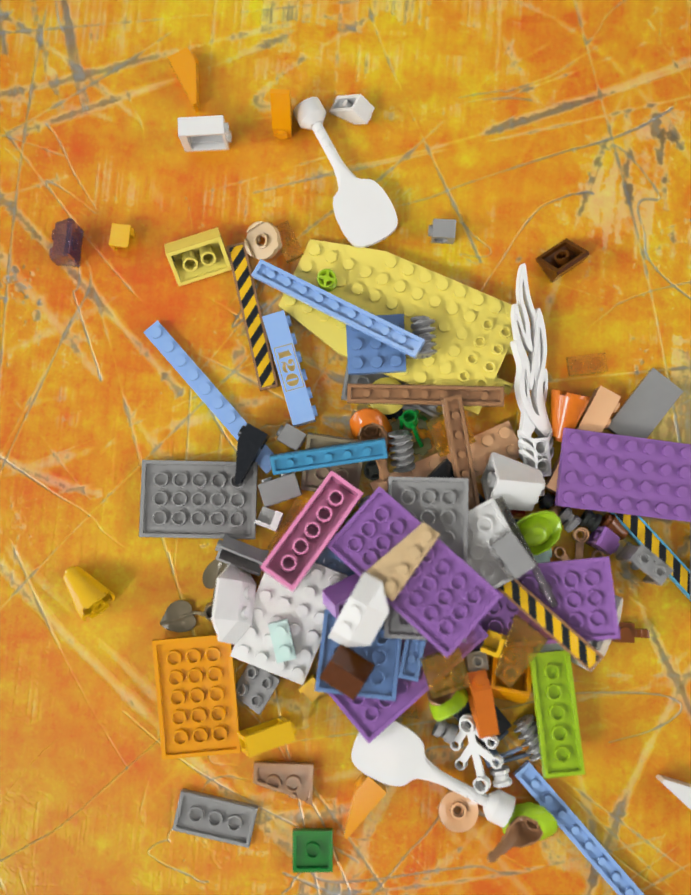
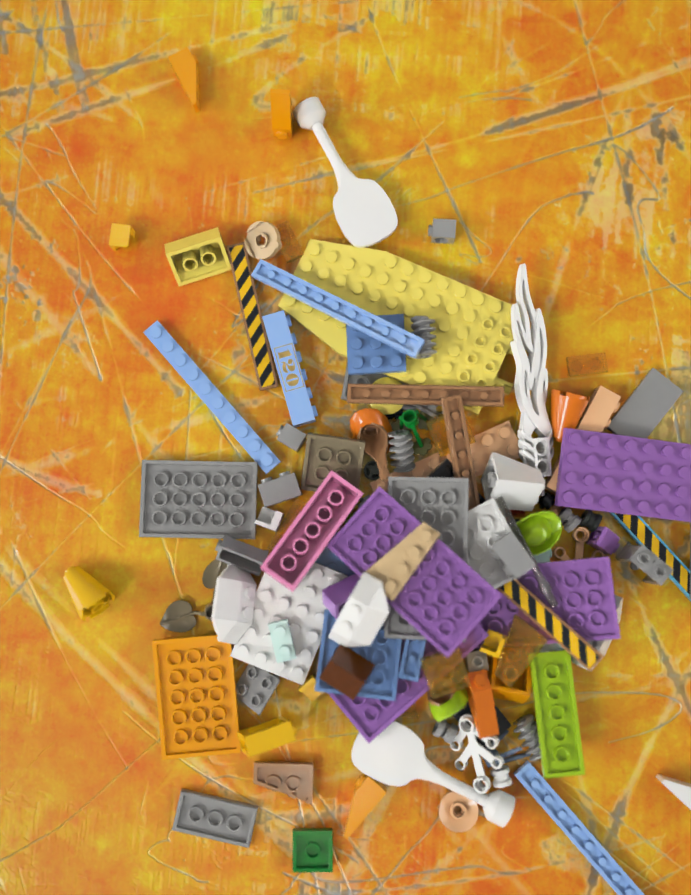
(67, 243): slope -> none
(204, 133): white window -> none
(248, 449): black slope -> none
(325, 276): lime wheel -> none
(328, 456): dark azure tile -> none
(352, 108): white slope -> none
(526, 826): hat -> none
(561, 259): reddish brown slope -> none
(611, 522): dark orange cone -> none
(629, 632): dark orange plate -> none

